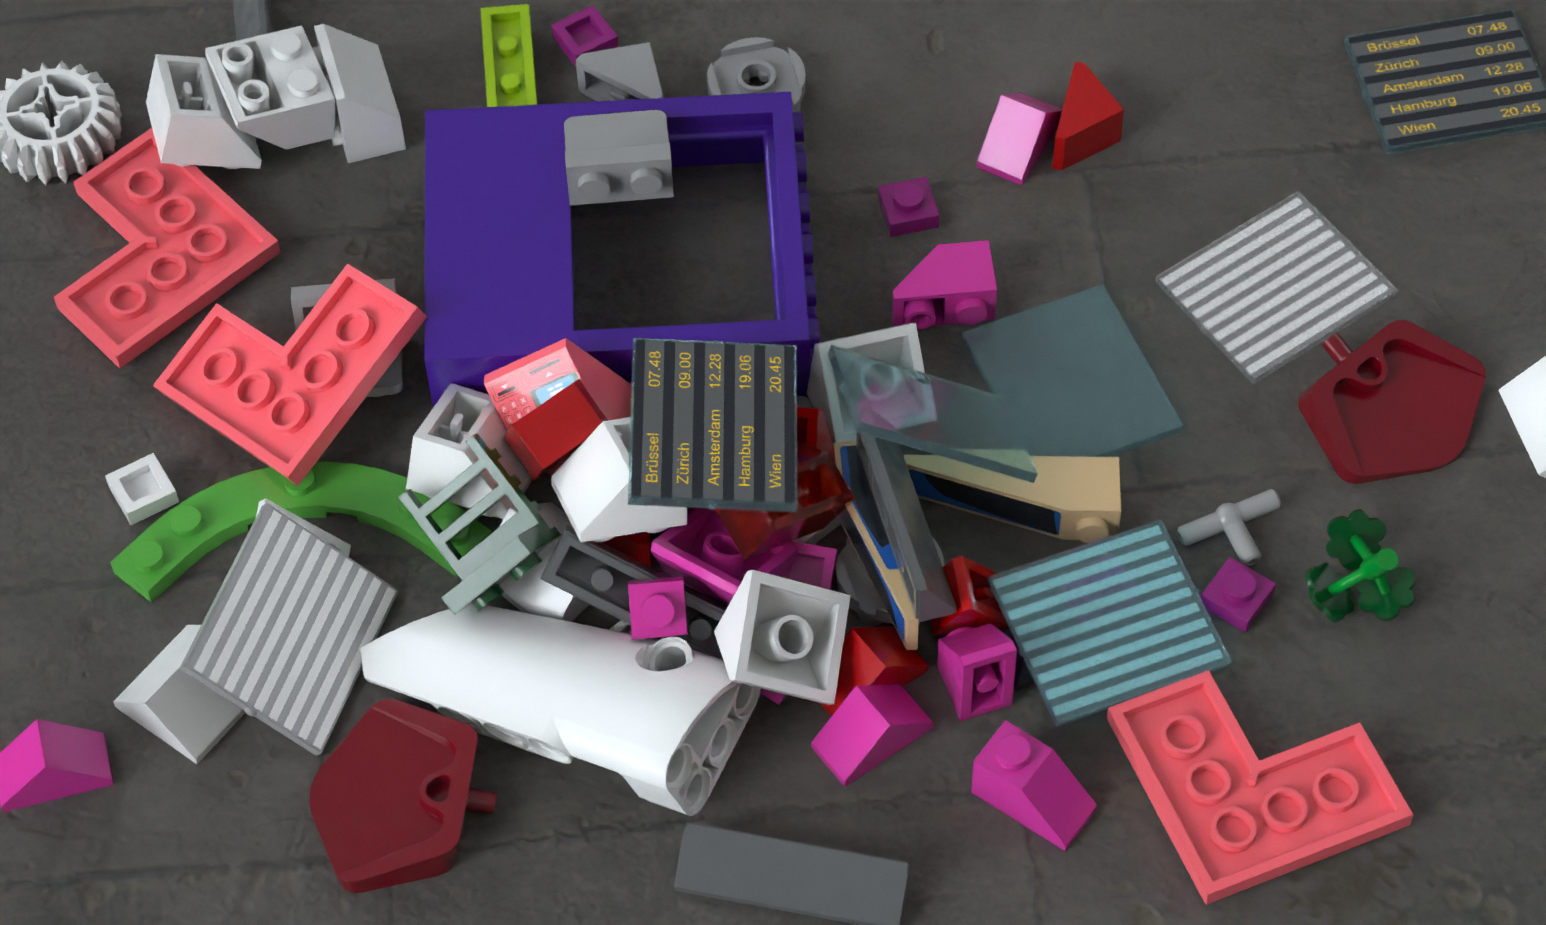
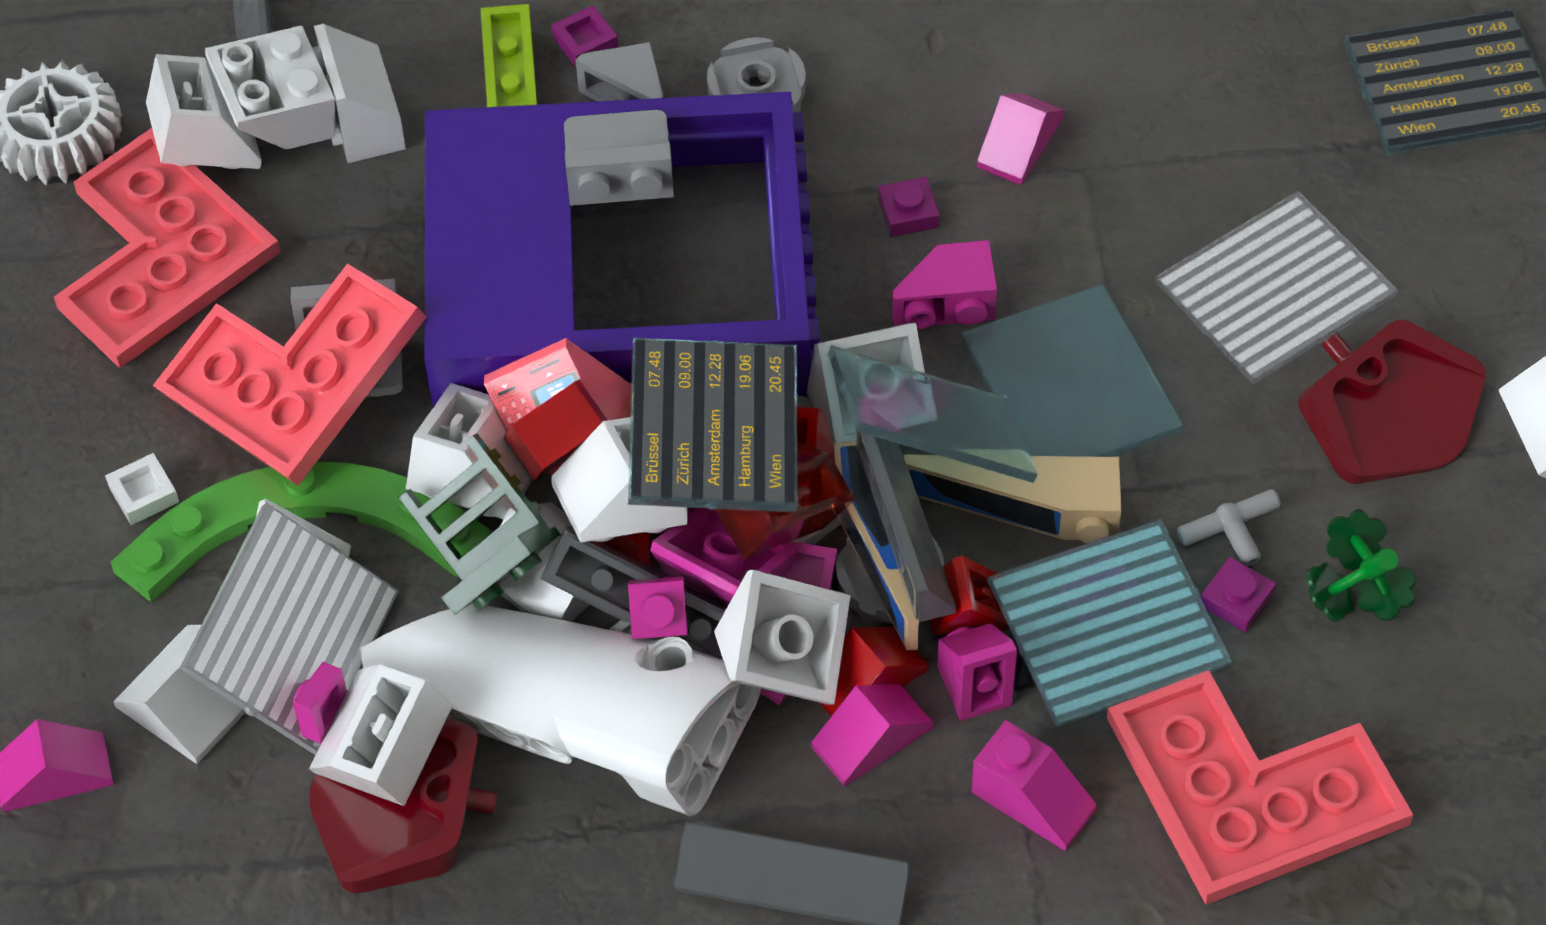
(319, 701): none -> dark pink plate
(382, 733): none -> white slope
(1088, 120): red slope -> none

